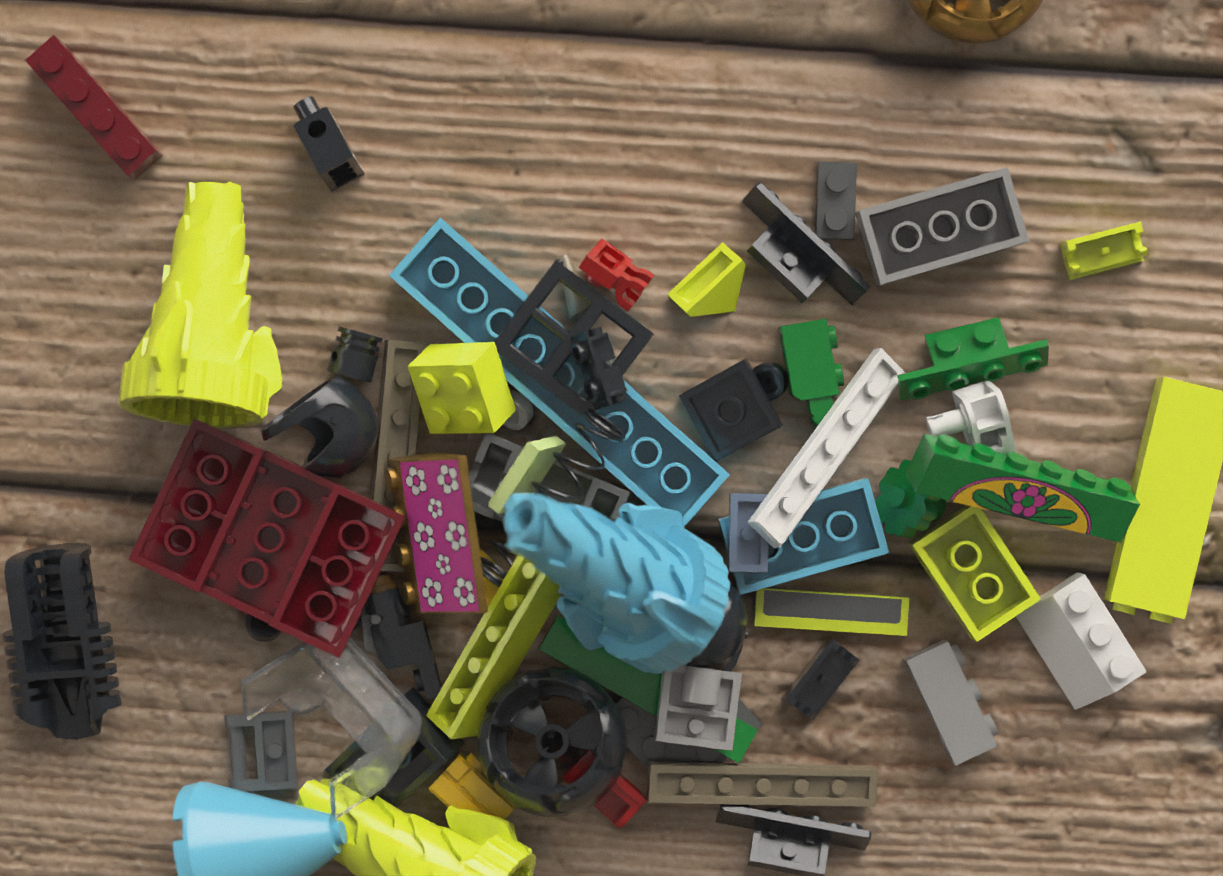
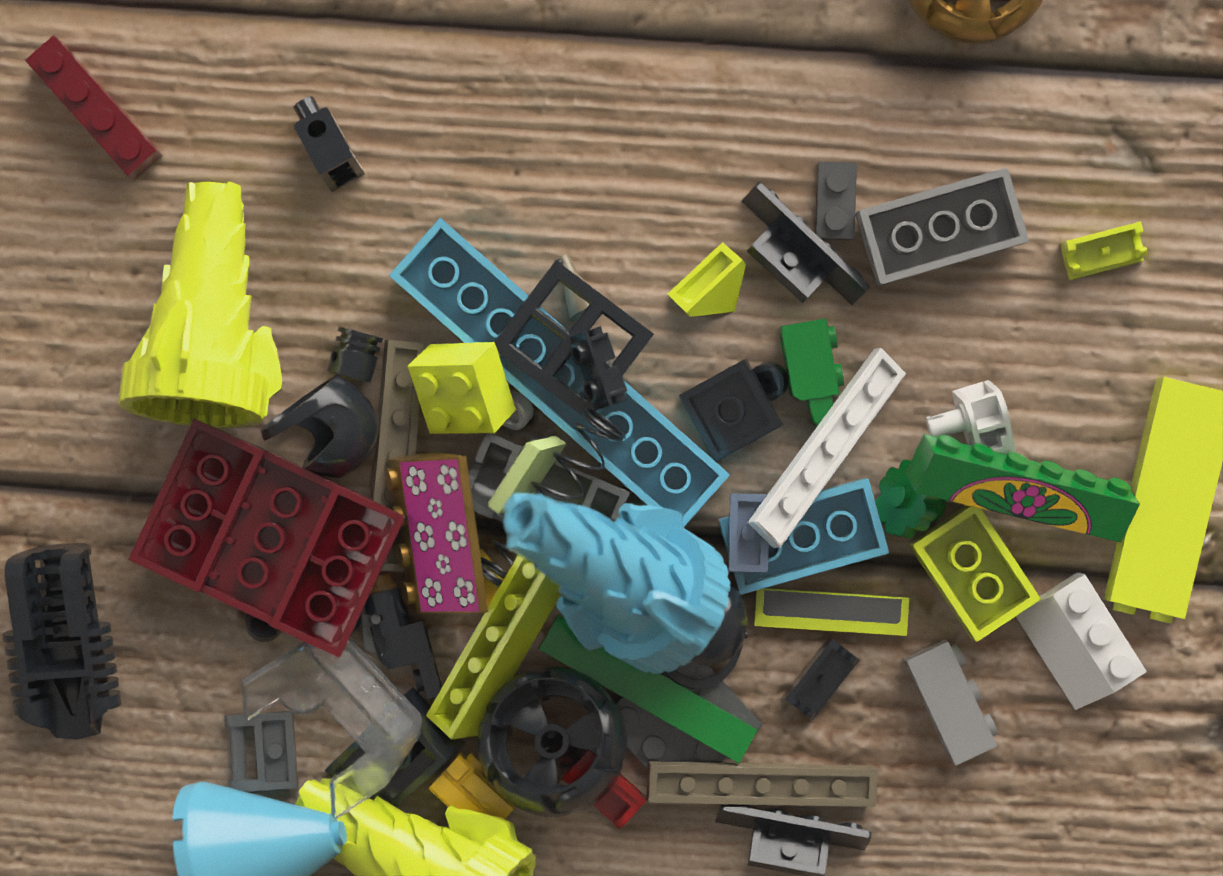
(614, 269): red plate -> none
(698, 707): light grey plate -> none
(970, 356): green bracket -> none

